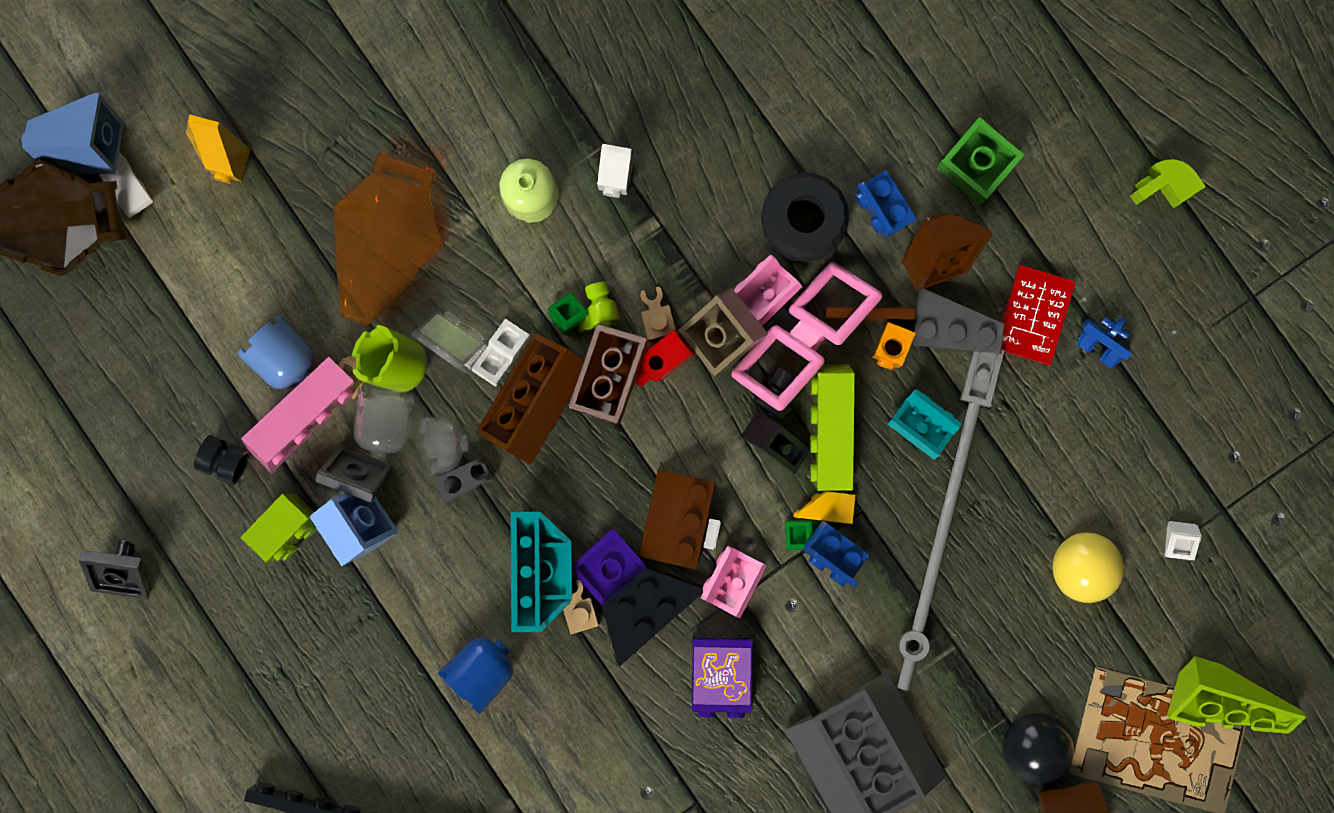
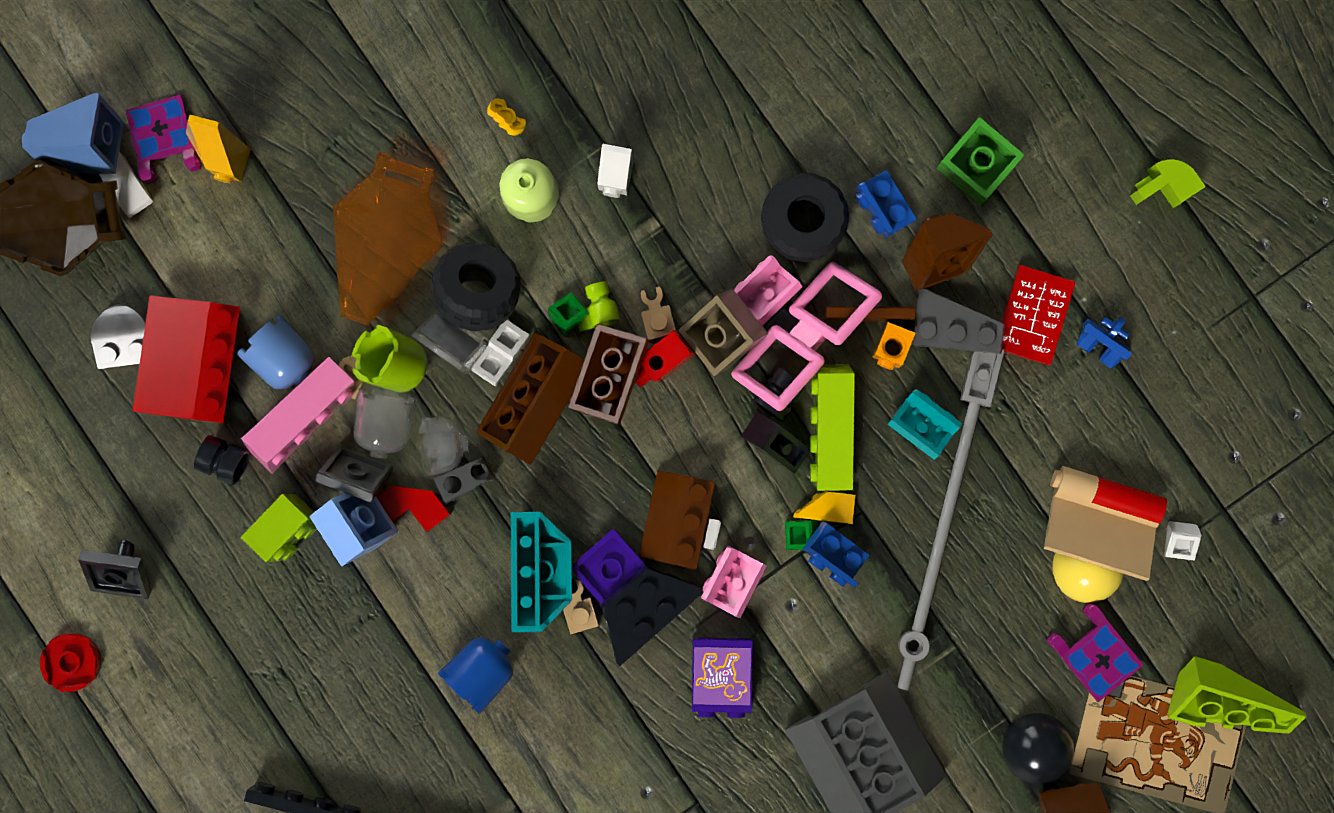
(70, 662): none -> red tile
(118, 336): none -> slope
(160, 132): none -> magenta flag
(186, 359): none -> red slope
(422, 503): none -> red tile
(481, 264): none -> black tyre
(506, 117): none -> yellow piece
(1099, 658): none -> magenta flag
(1103, 522): none -> tan door

